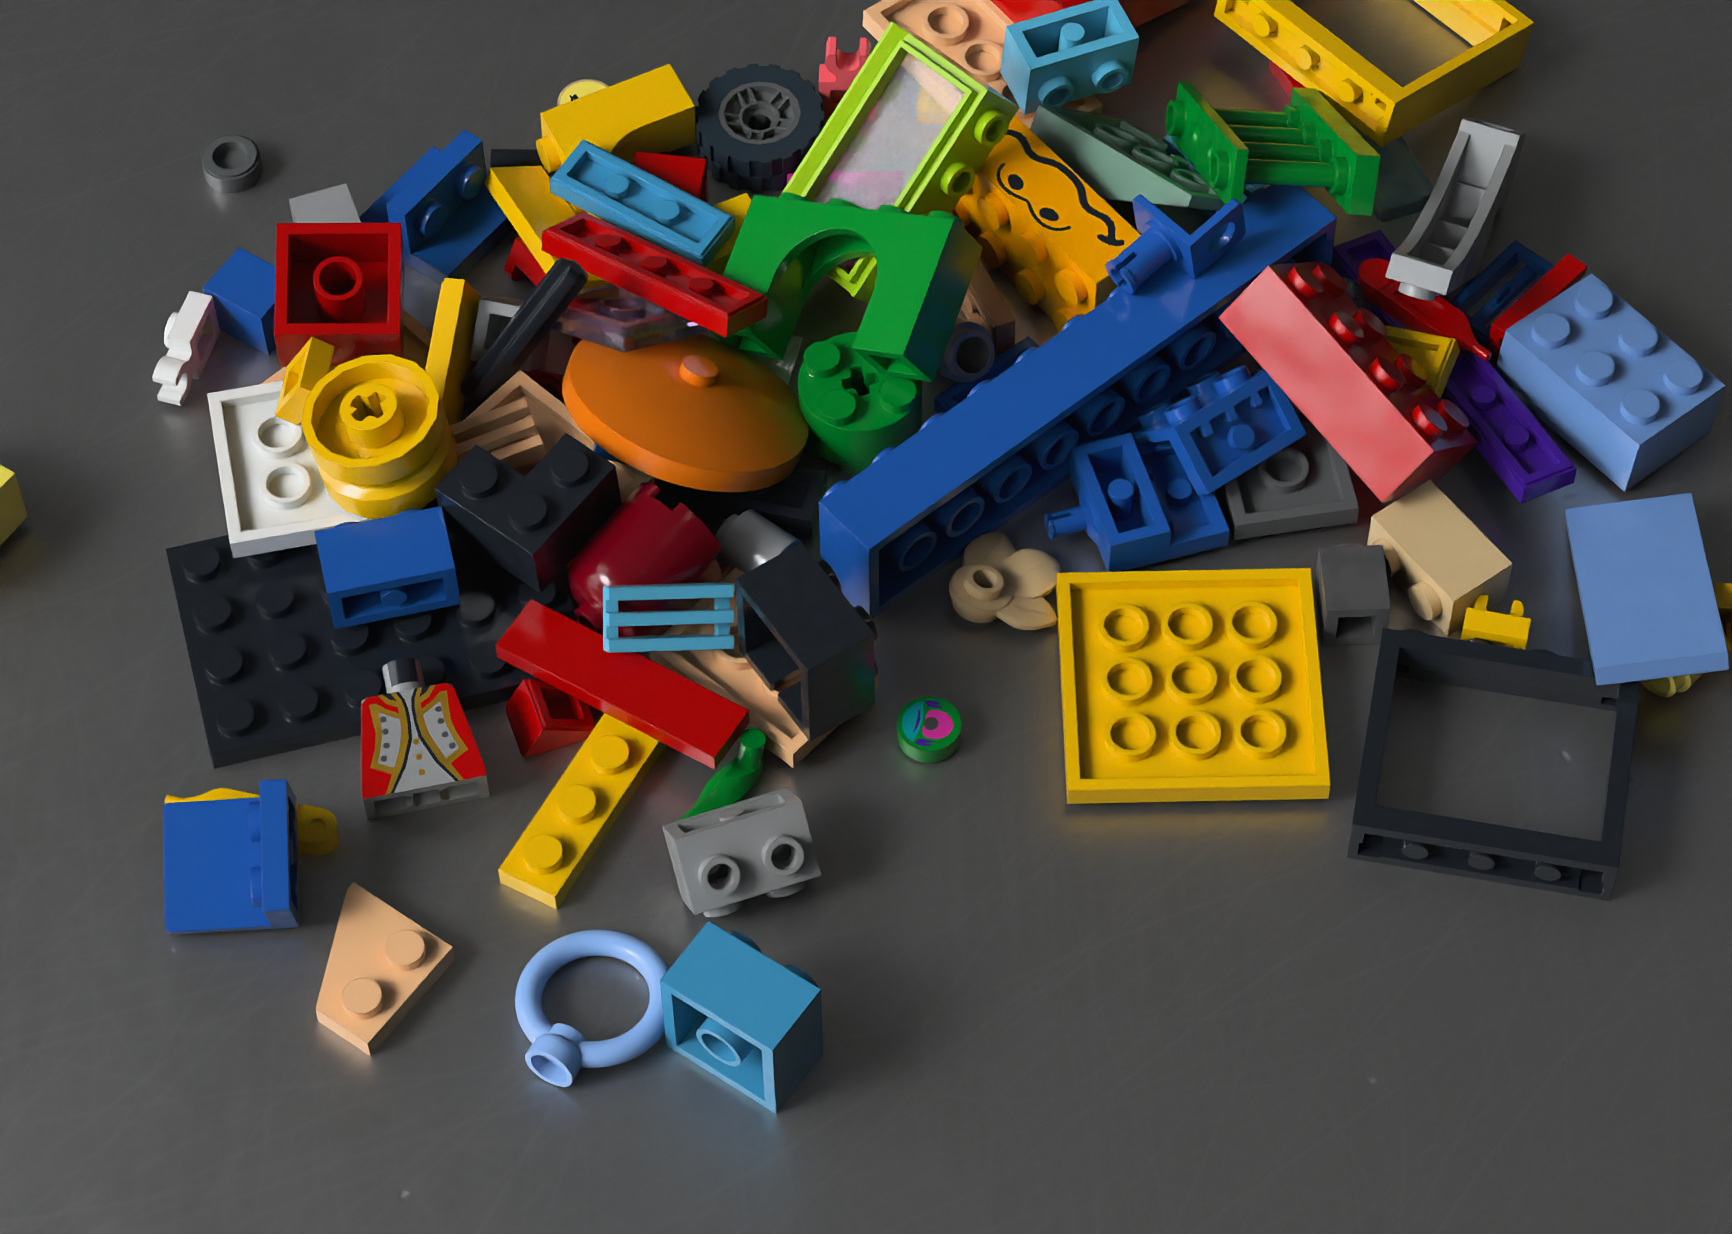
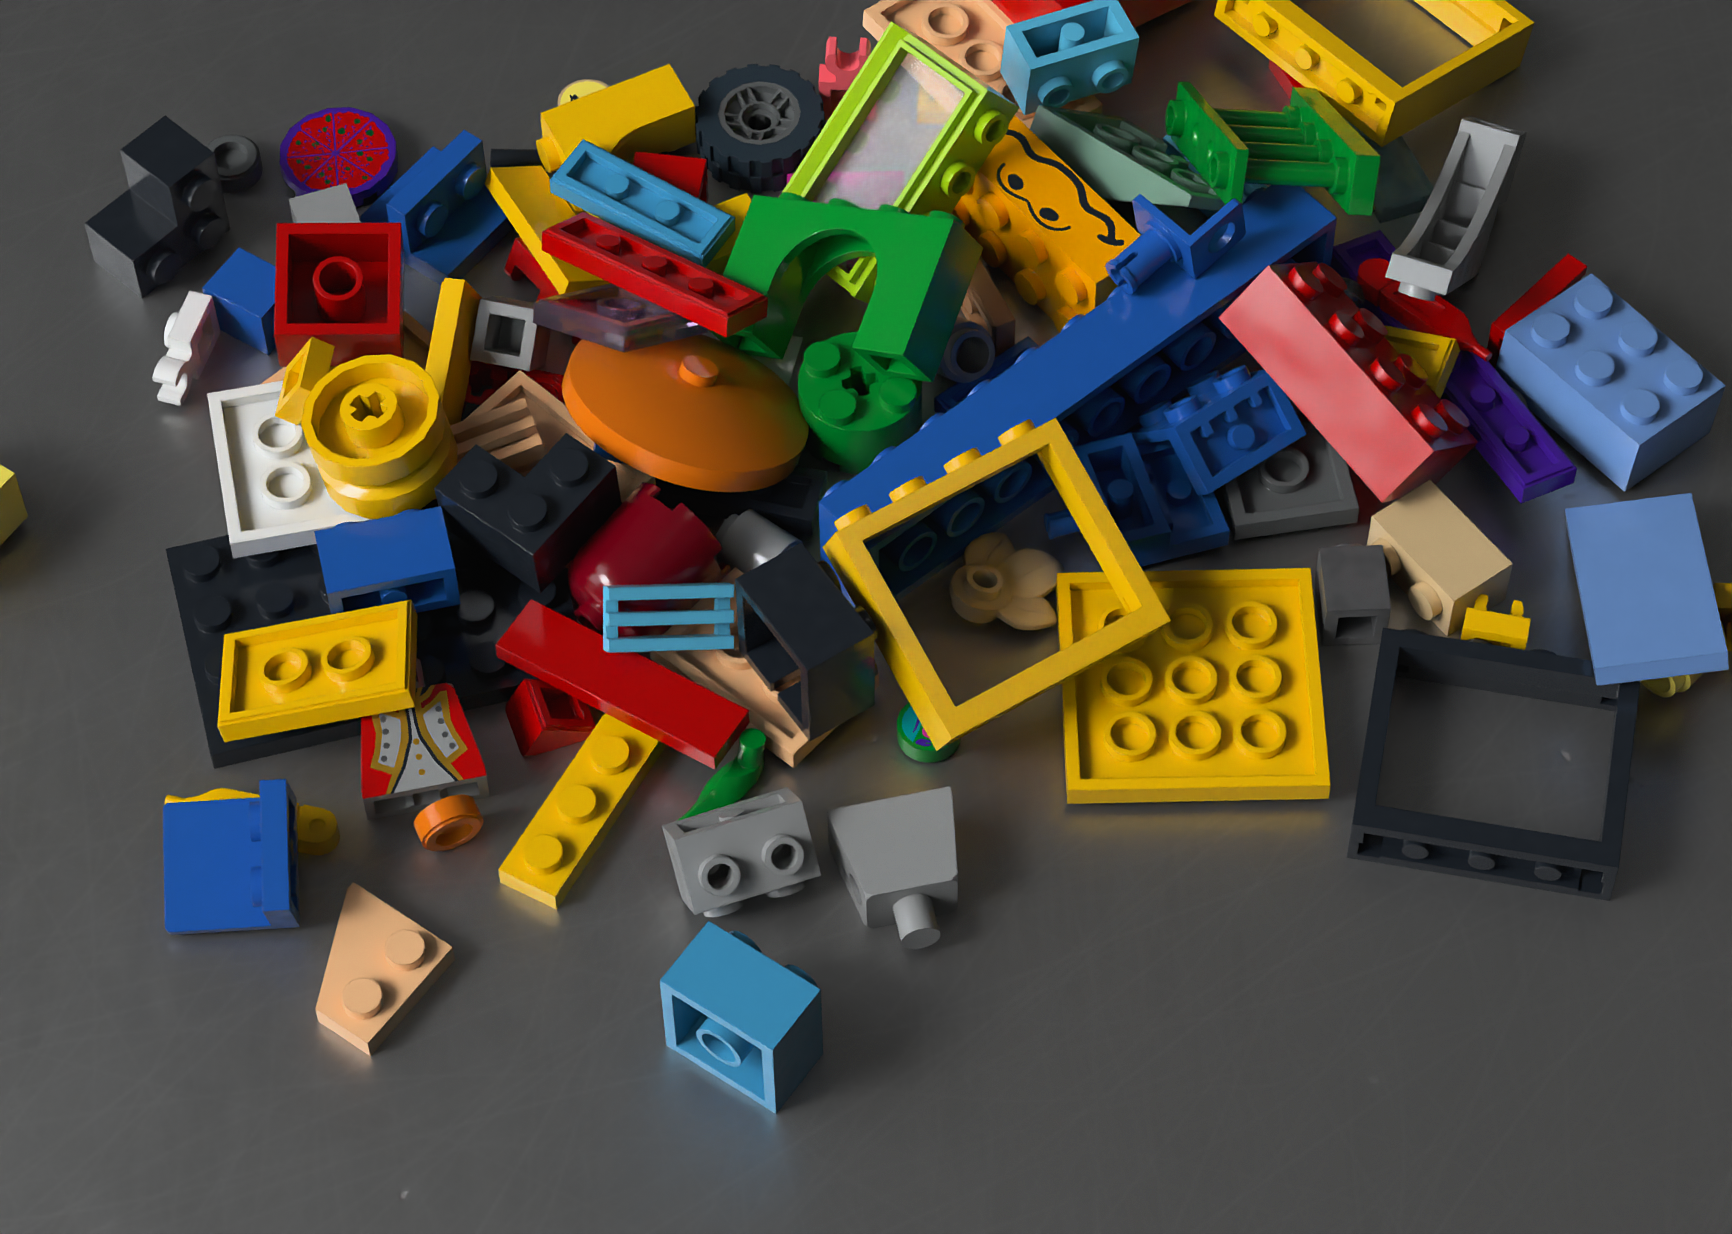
(166, 213): none -> black brick
(318, 671): none -> yellow tile
(339, 149): none -> tile
(448, 822): none -> orange tile
(525, 330): black axle -> none
(560, 1049): light blue piece -> none
(897, 640): none -> yellow window
(899, 861): none -> light grey torso
(1490, 277): blue tile -> none

